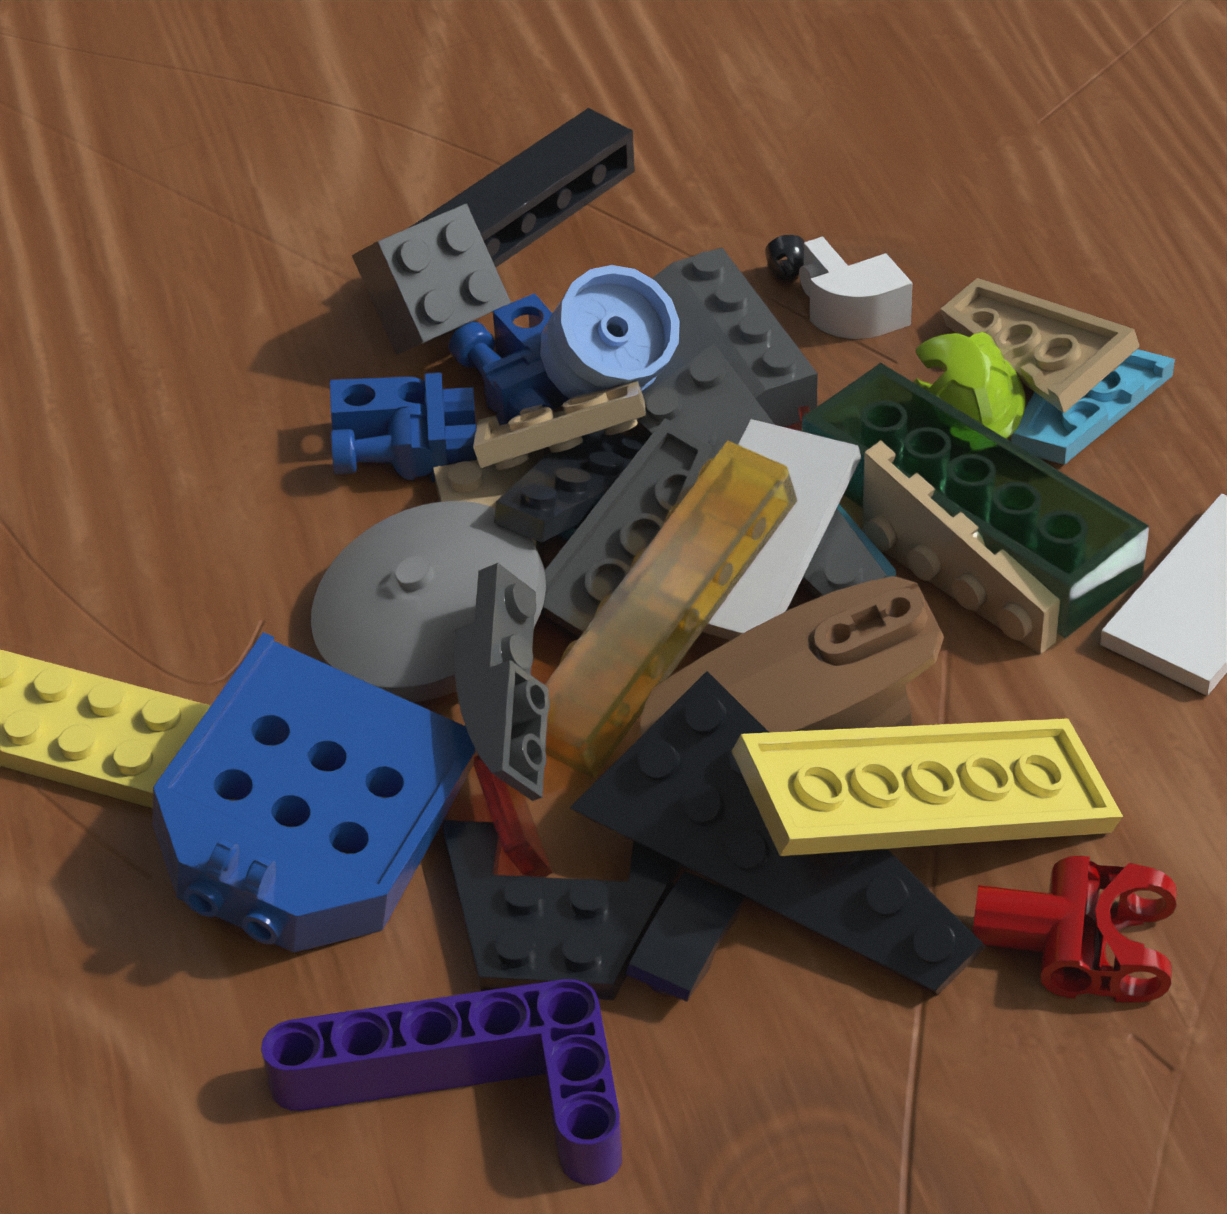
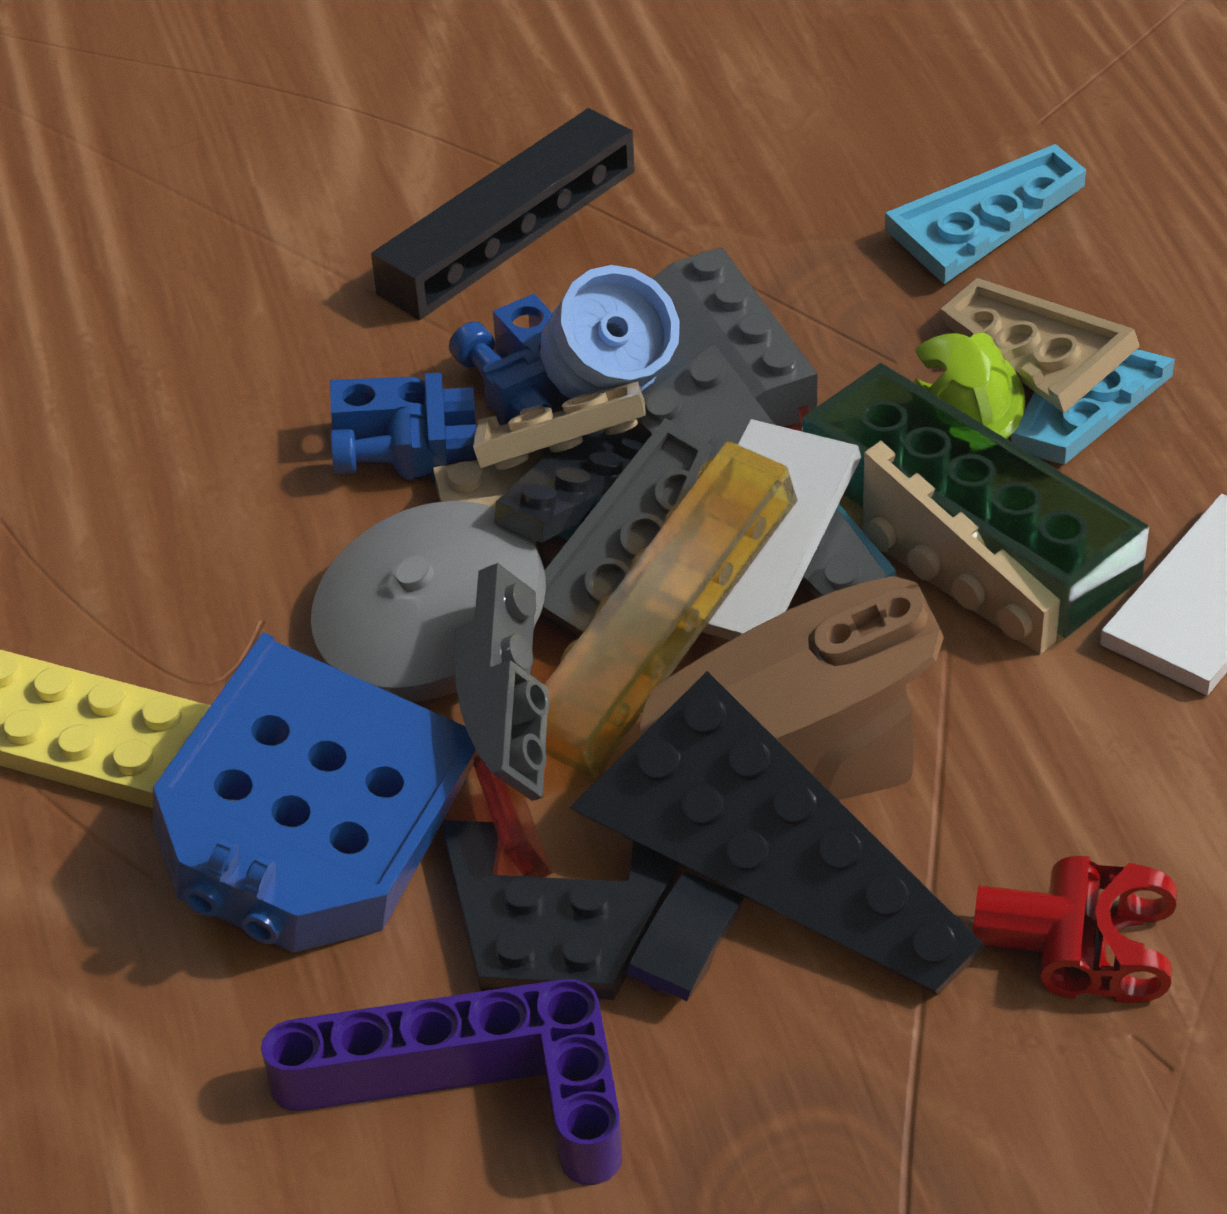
(431, 278): dark grey brick -> none
(785, 246): black hinge -> none
(855, 298): white brick -> none
(924, 785): light yellow plate -> none
(979, 214): none -> medium azure wing

